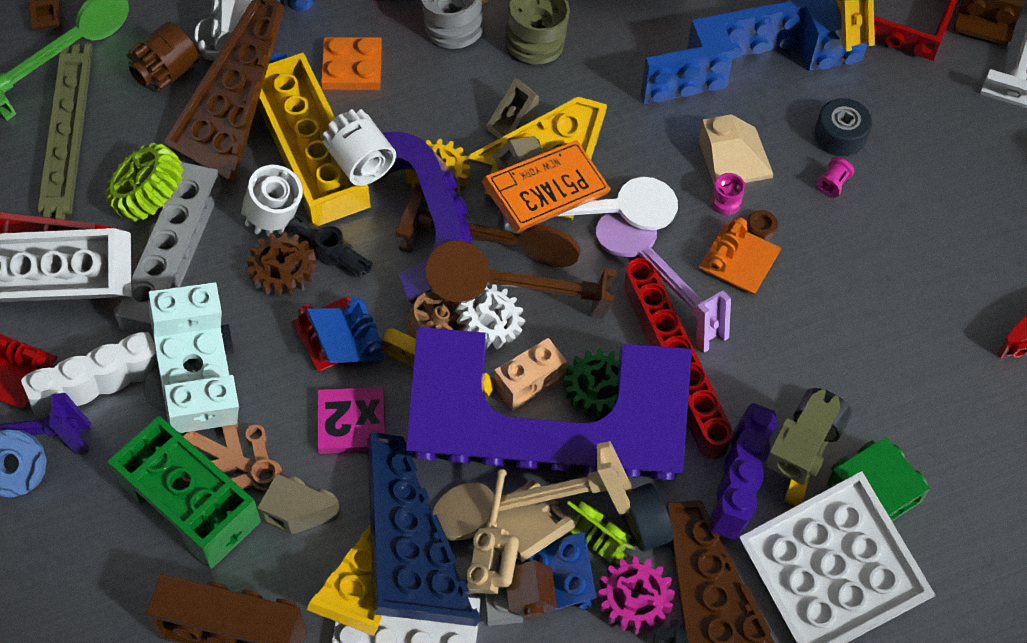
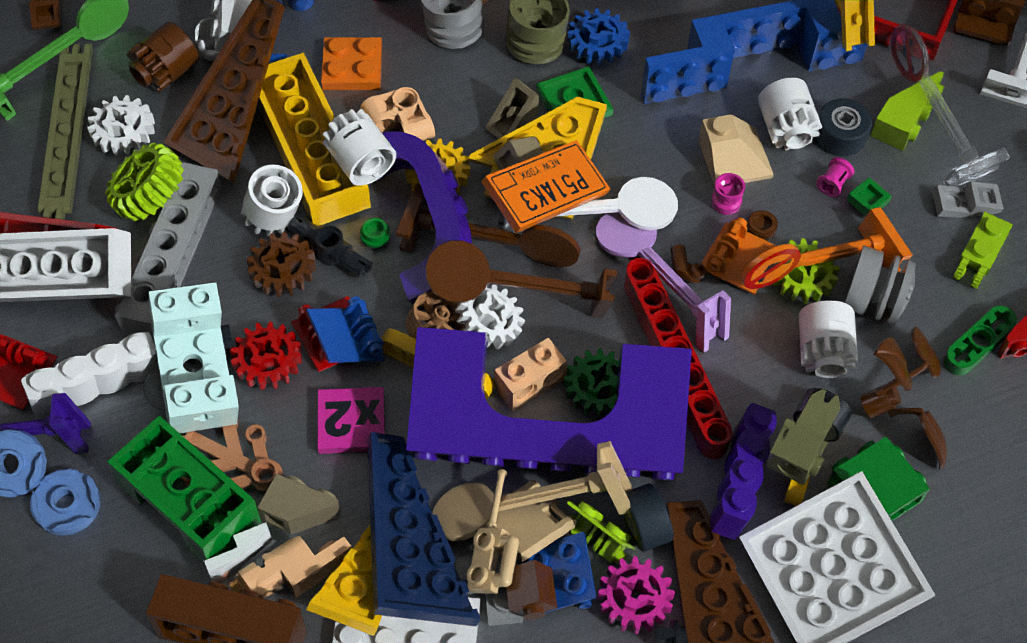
(69, 519): none -> medium blue tile
(121, 125): none -> white gear
(248, 545): none -> white slope
(266, 355): none -> red gear
(291, 565): none -> light nougat plate
(375, 233): none -> green plate
(389, 113): none -> light nougat piece
(569, 86): none -> green tile
(598, 36): none -> blue gear
(689, 272): none -> reddish brown arm
(782, 259): none -> orange piece
(789, 113): none -> white gear
(801, 279): none -> lime gear
(828, 338): none -> white gear
(868, 196): none -> green plate
(880, 285): none -> light grey wheel
(886, 397): none -> reddish brown plant
(902, 113): none -> lime slope
(913, 63): none -> clear piece
(967, 201): none -> light grey slope
(976, 352): none -> green beam
(983, 247): none -> lime hinge

